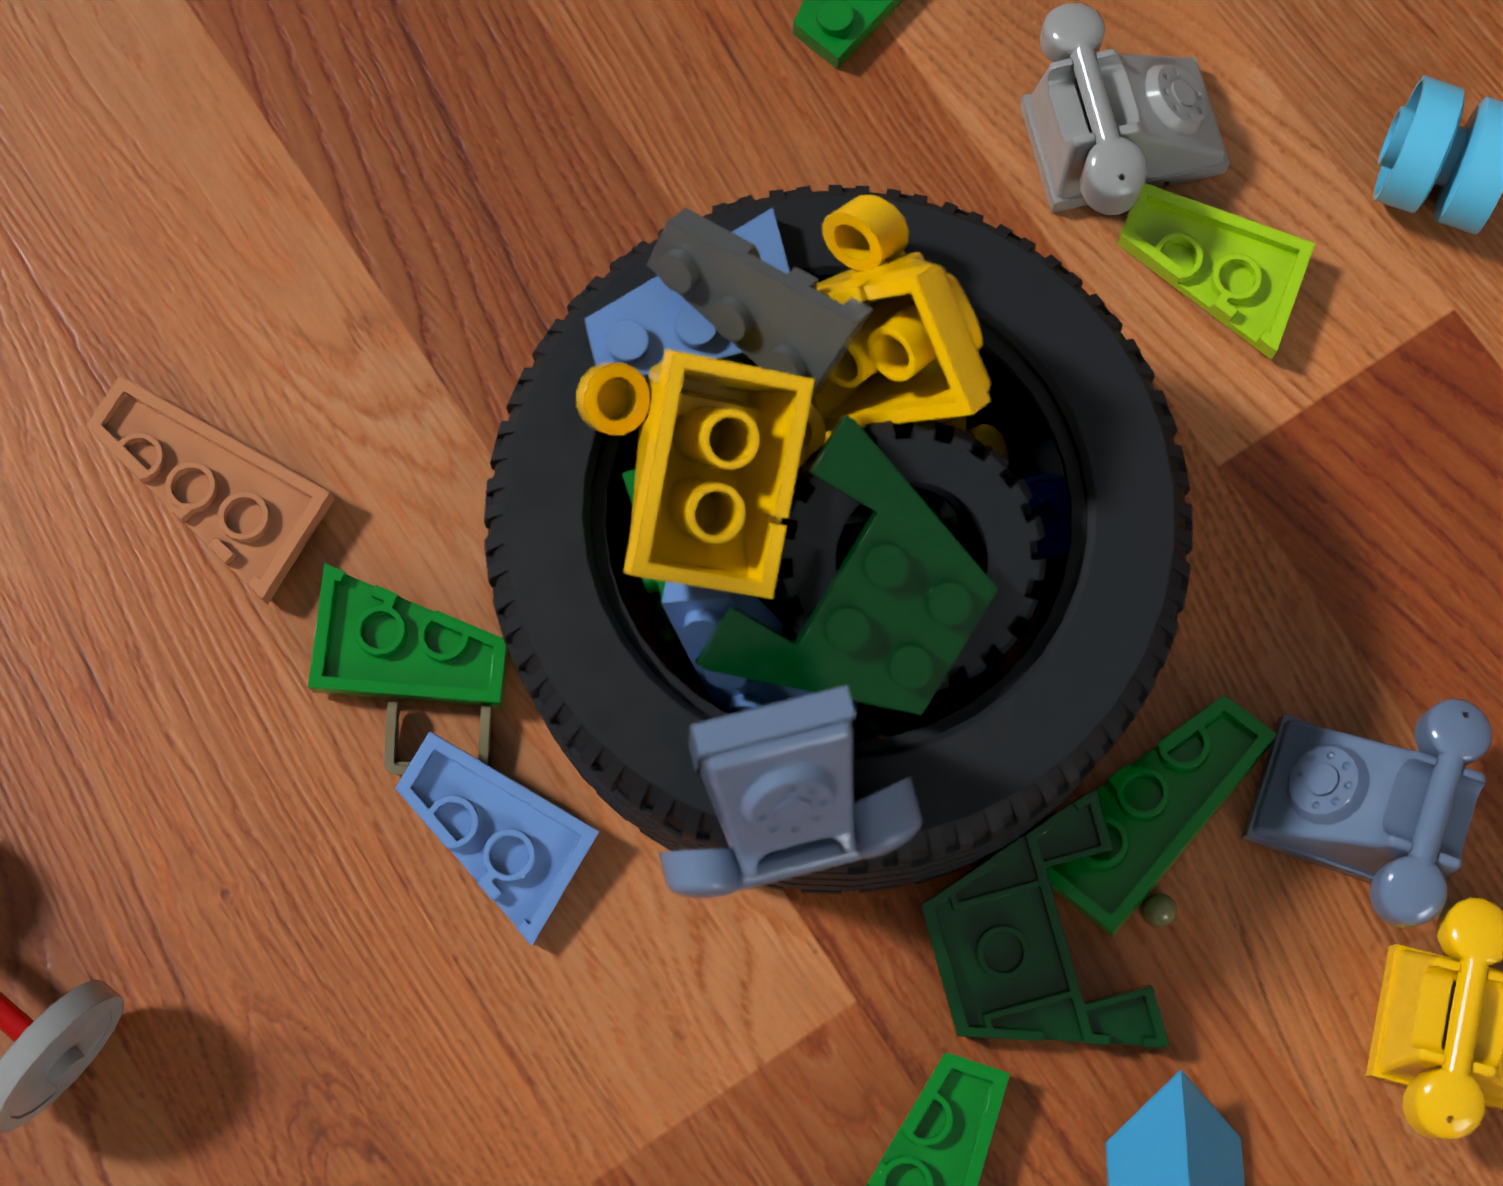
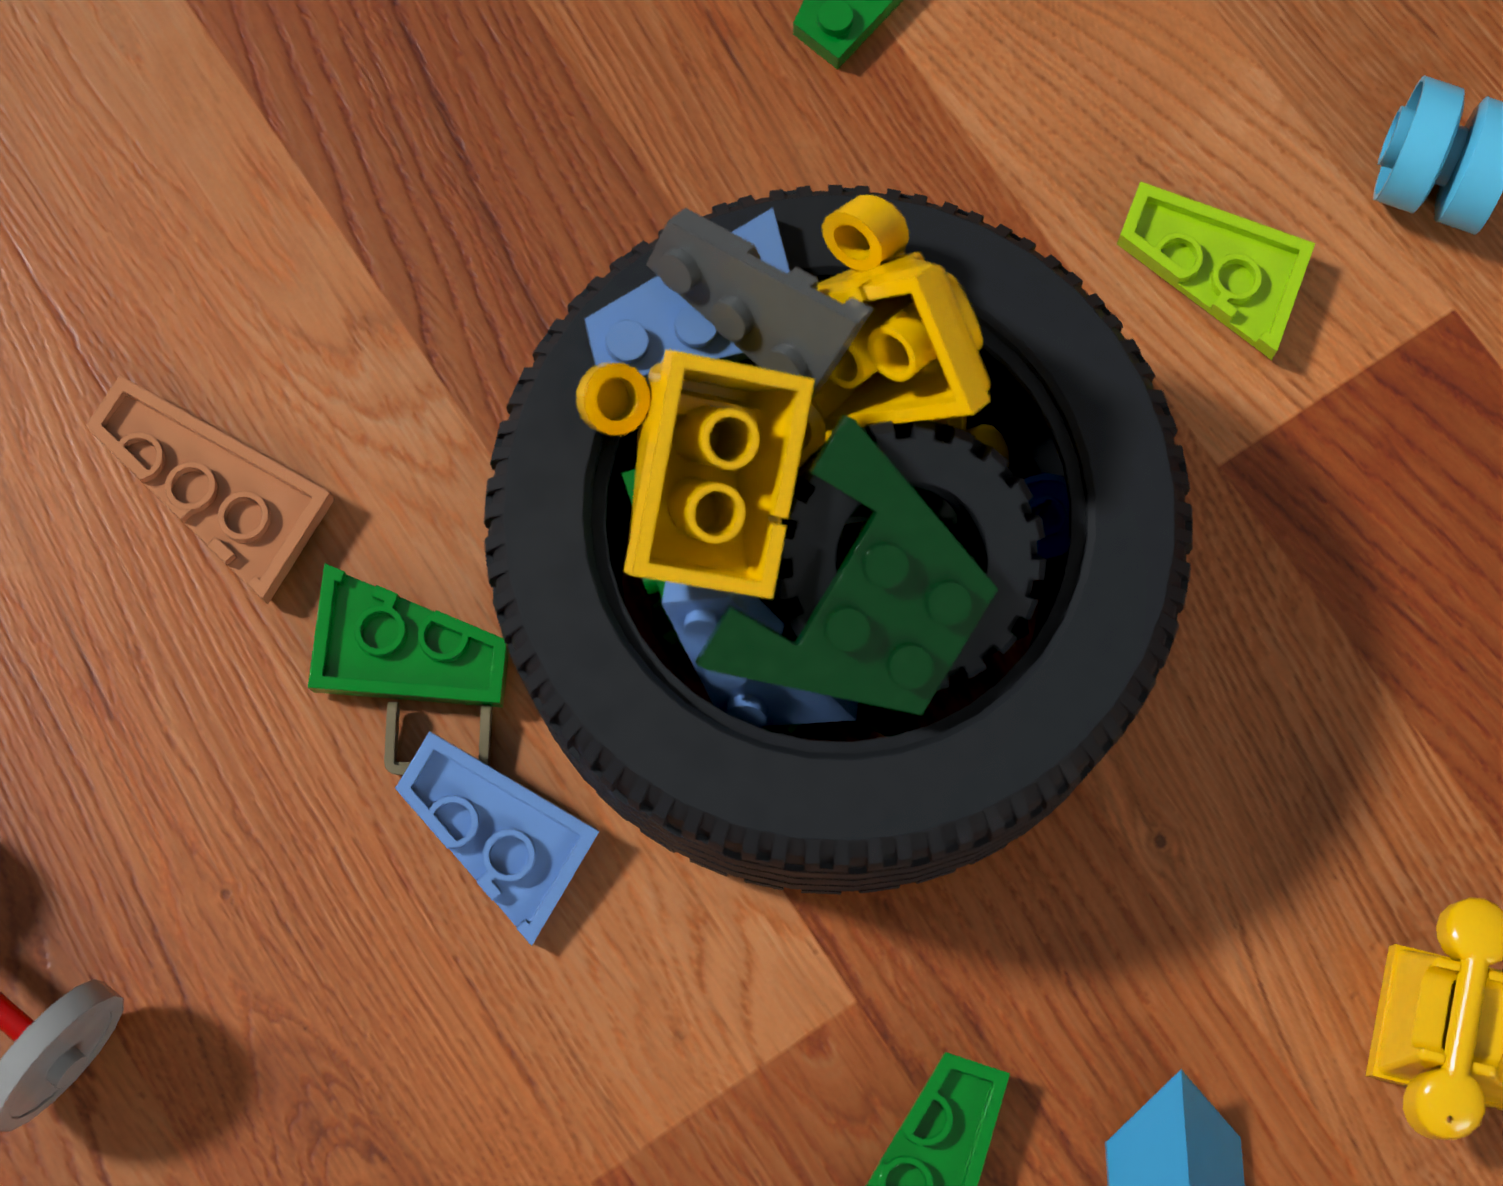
(786, 798): sand blue piece -> none
(1008, 953): dark green wing -> none
(1115, 118): light grey piece -> none
(1159, 910): olive piece -> none
(1160, 809): green wing -> none
(1376, 806): sand blue piece -> none

